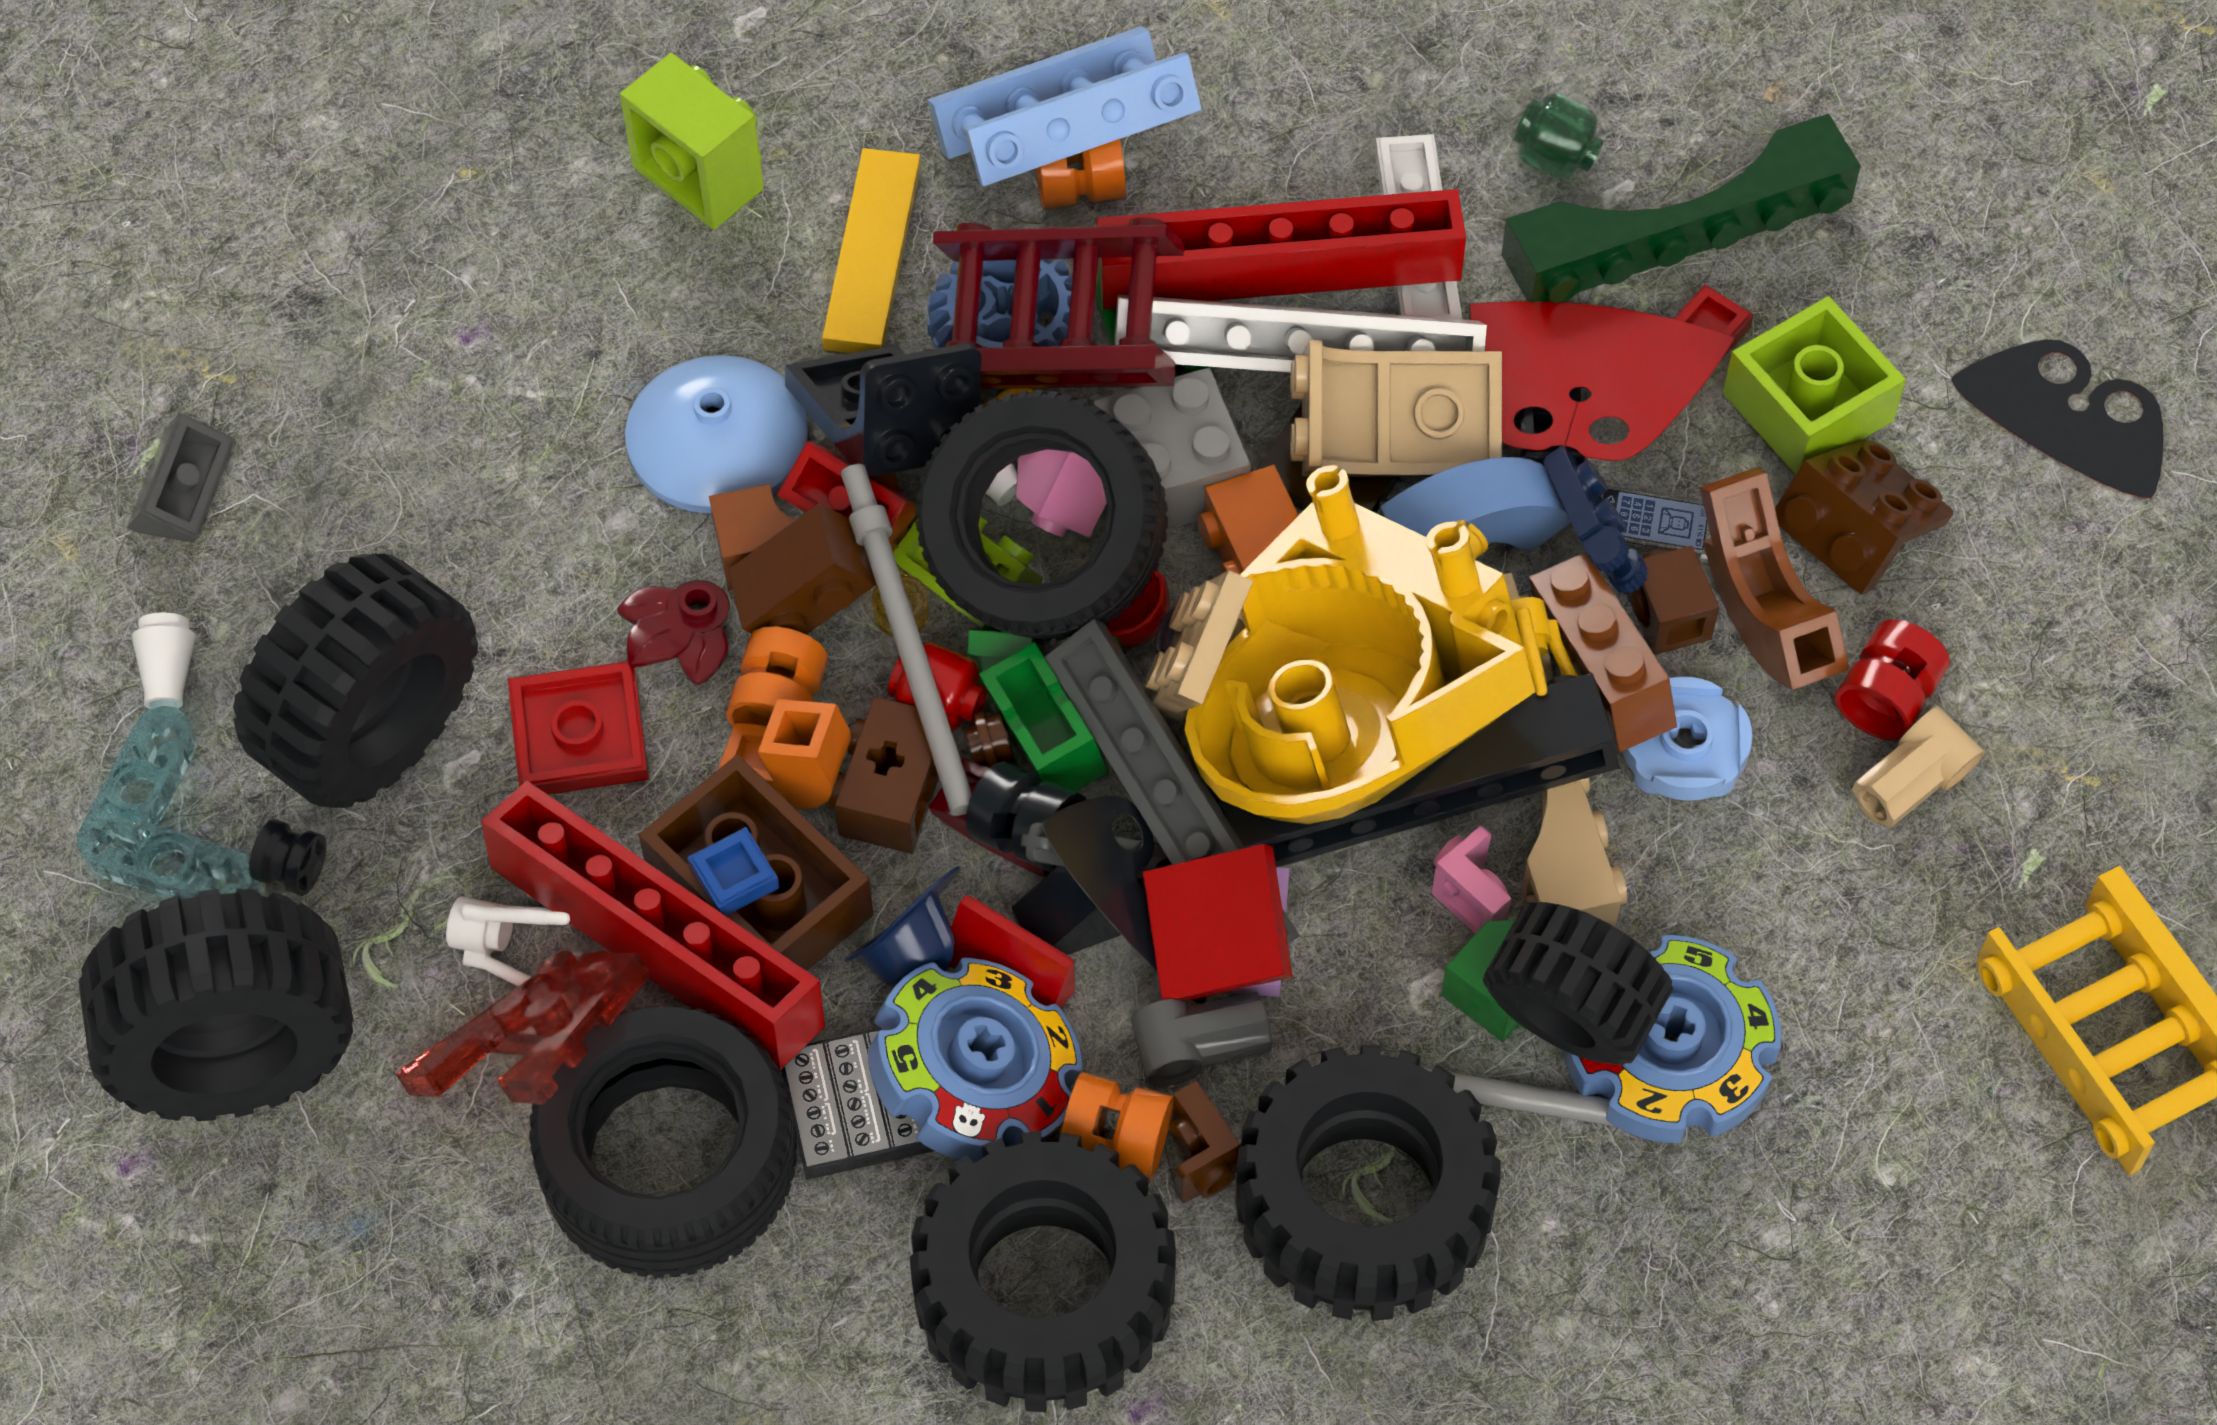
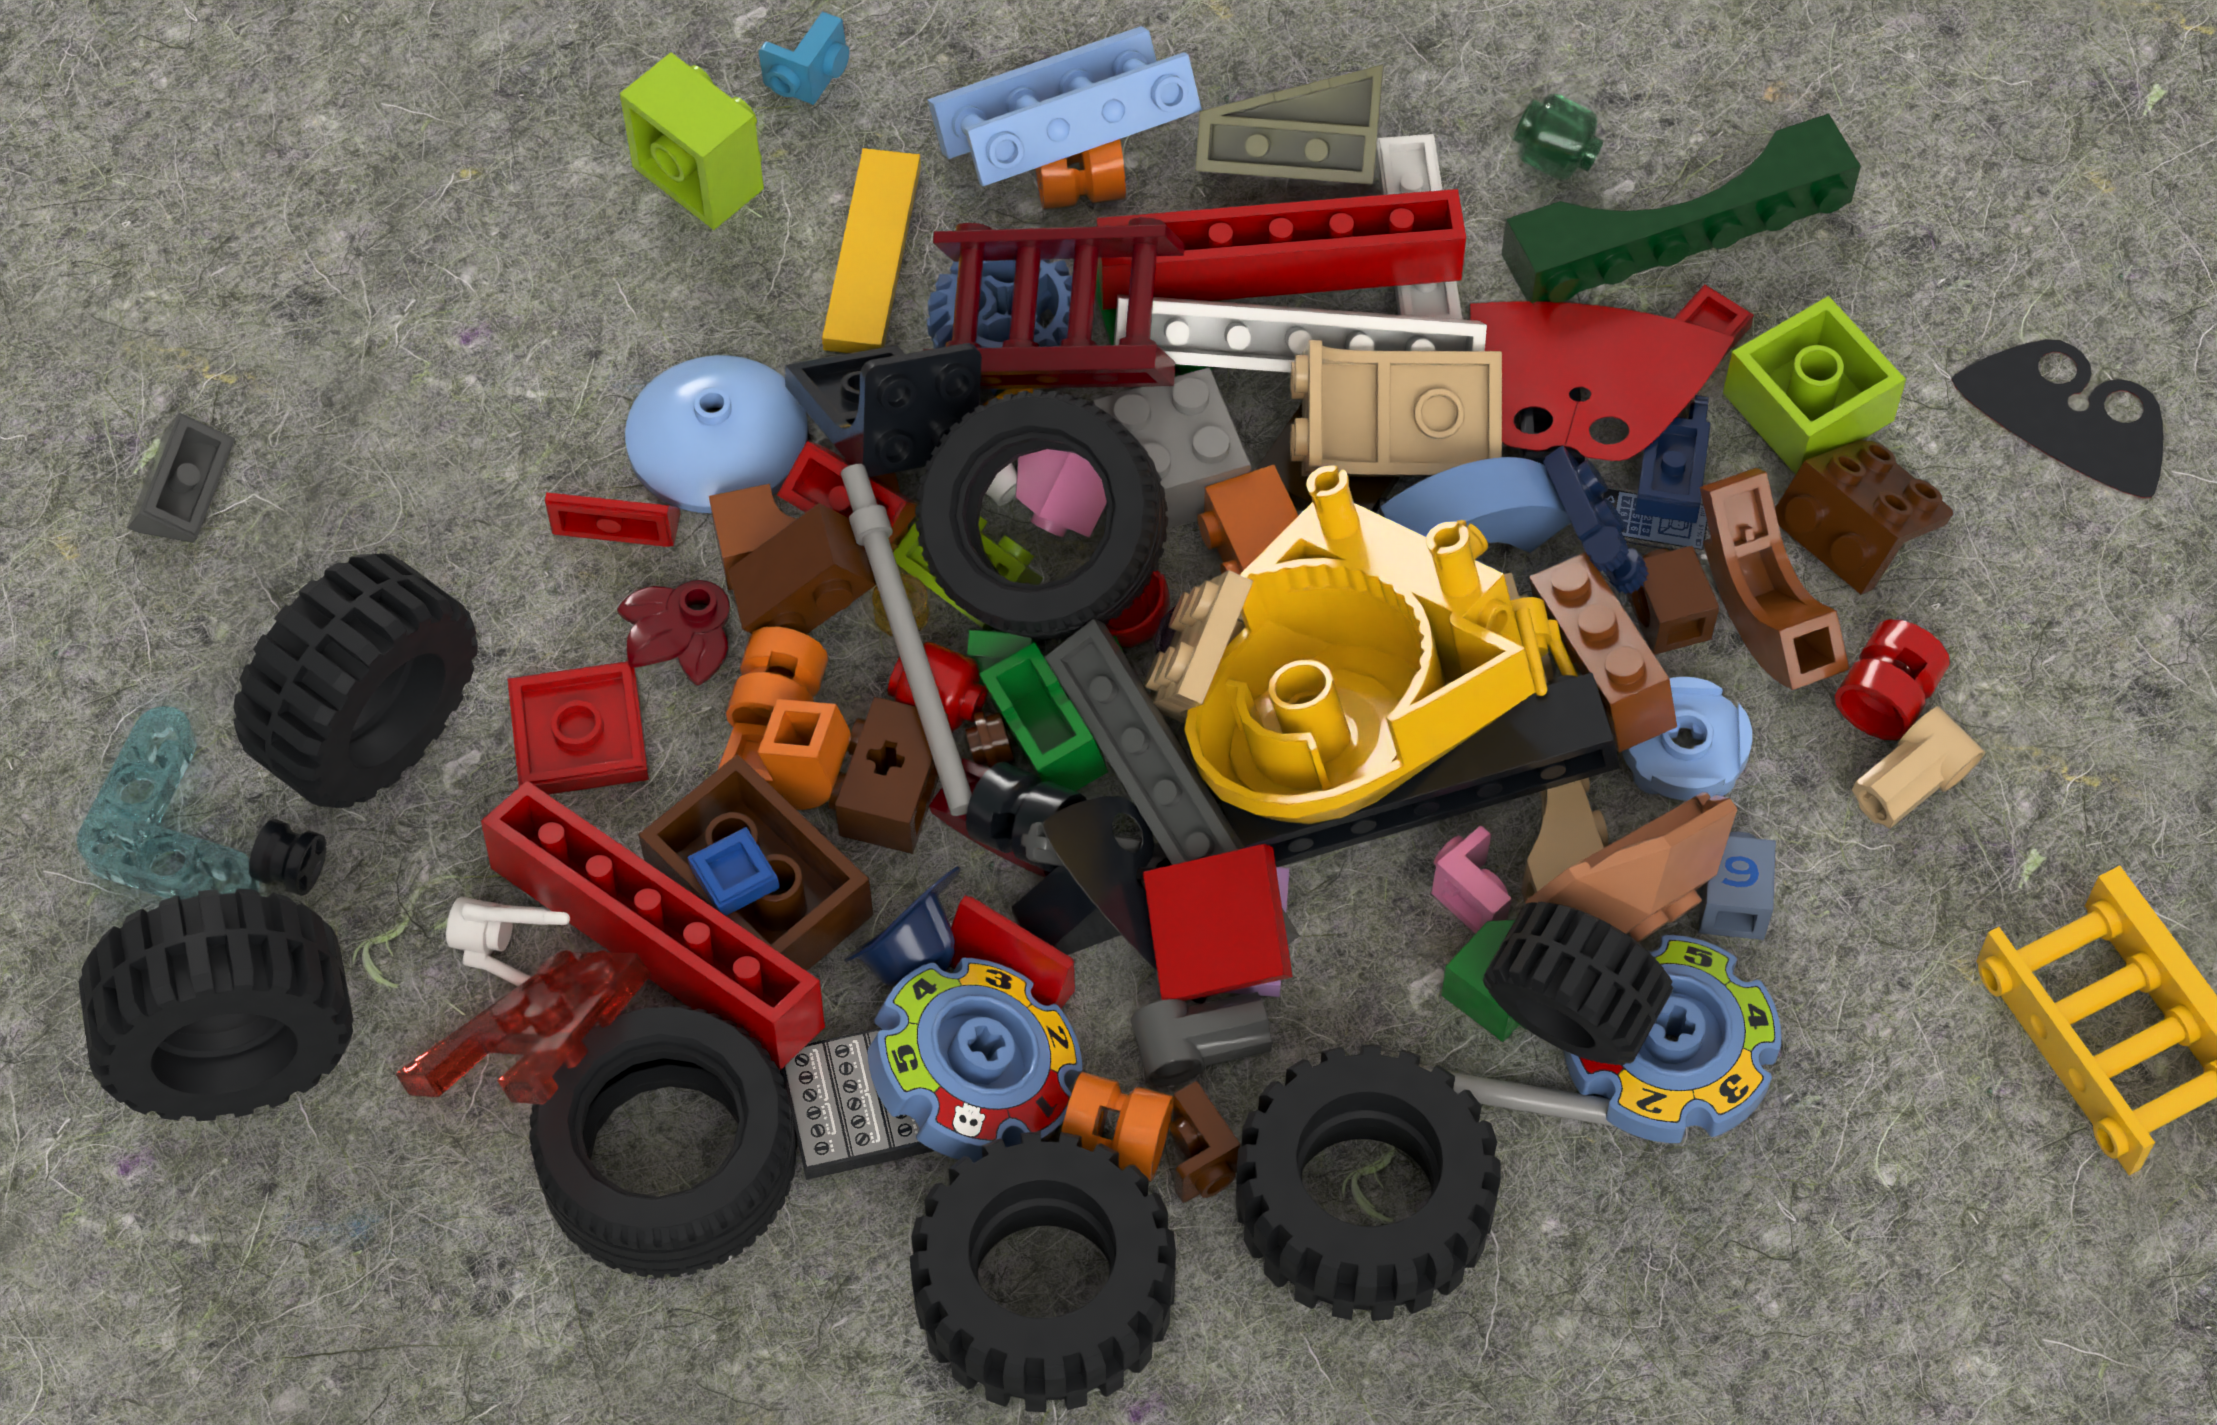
(163, 657): white cone -> none
(612, 519): none -> red slope
(811, 65): none -> dark azure bracket
(1299, 132): none -> olive wedge
(1651, 871): none -> nougat wedge
(1676, 467): none -> dark blue hinge
(1742, 892): none -> sand blue brick

